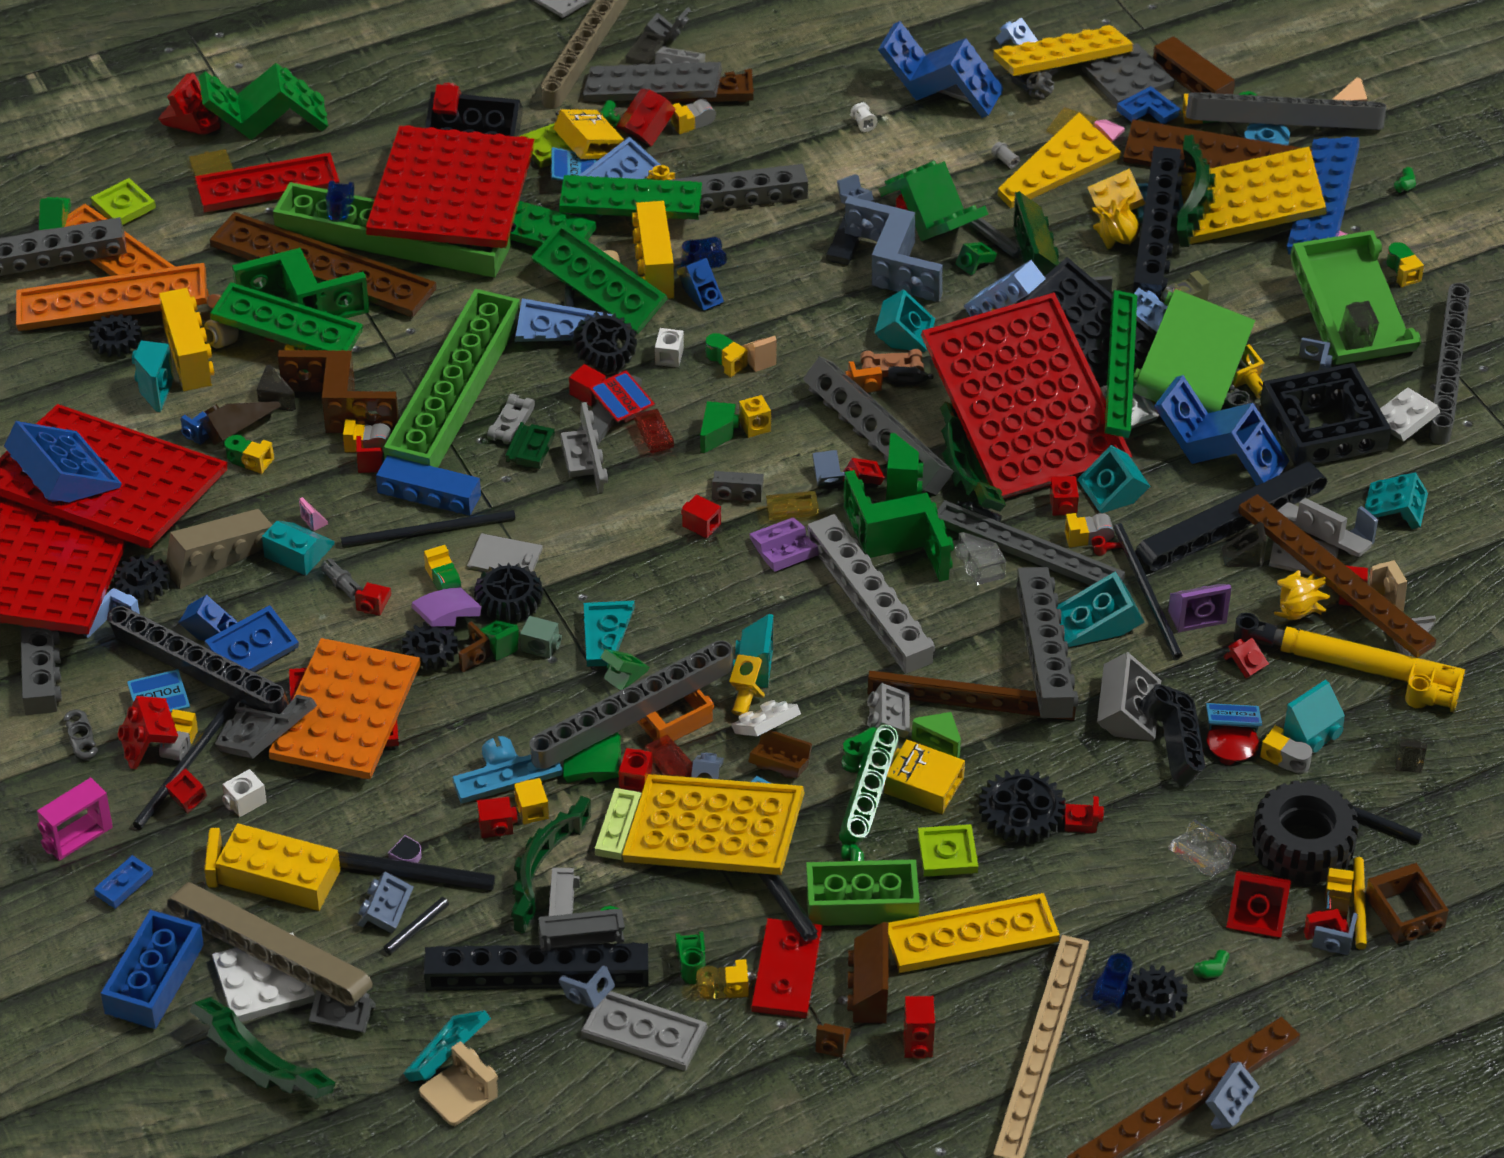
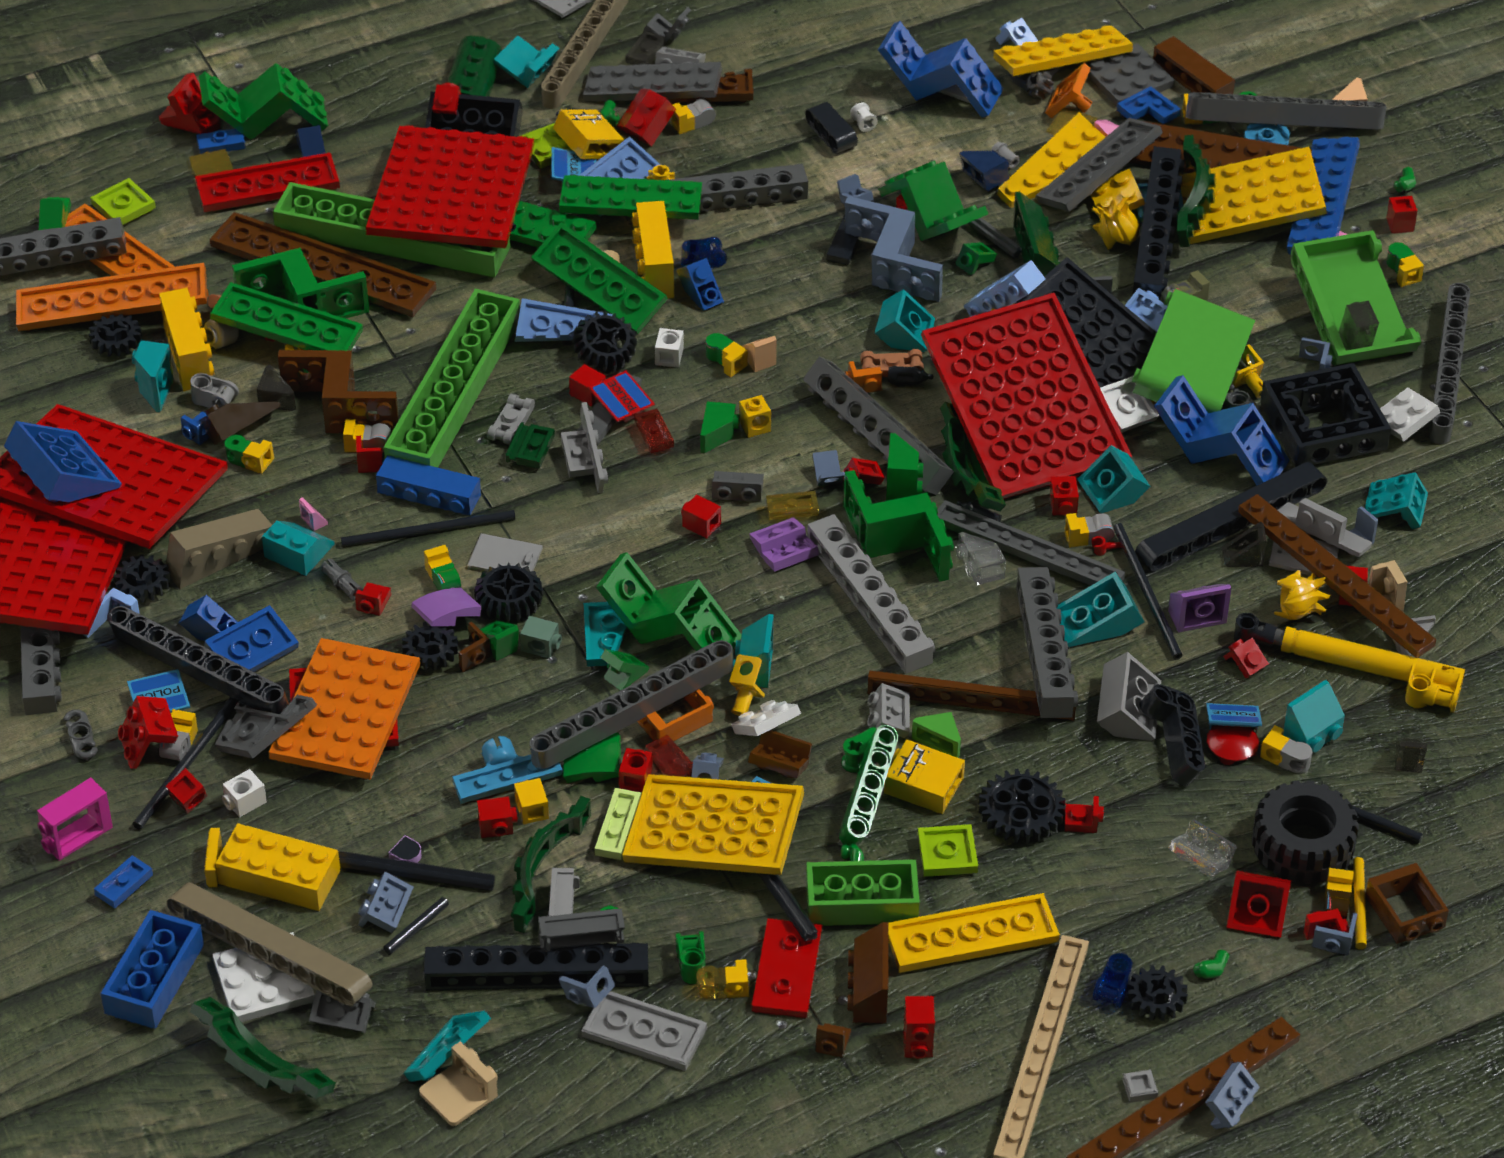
(210, 390): none -> light grey piece
(219, 140): none -> blue plate
(310, 141): none -> dark blue slope
(339, 200): clear blue piece -> none
(474, 66): none -> dark green container
(525, 61): none -> teal bracket
(666, 611): none -> green bracket
(831, 127): none -> black beam
(985, 167): none -> dark blue slope
(1070, 91): none -> orange tile
(1099, 164): none -> dark grey plate
(1121, 364): green plate -> none
(1140, 1086): none -> light grey tile
(1401, 214): none -> red panel

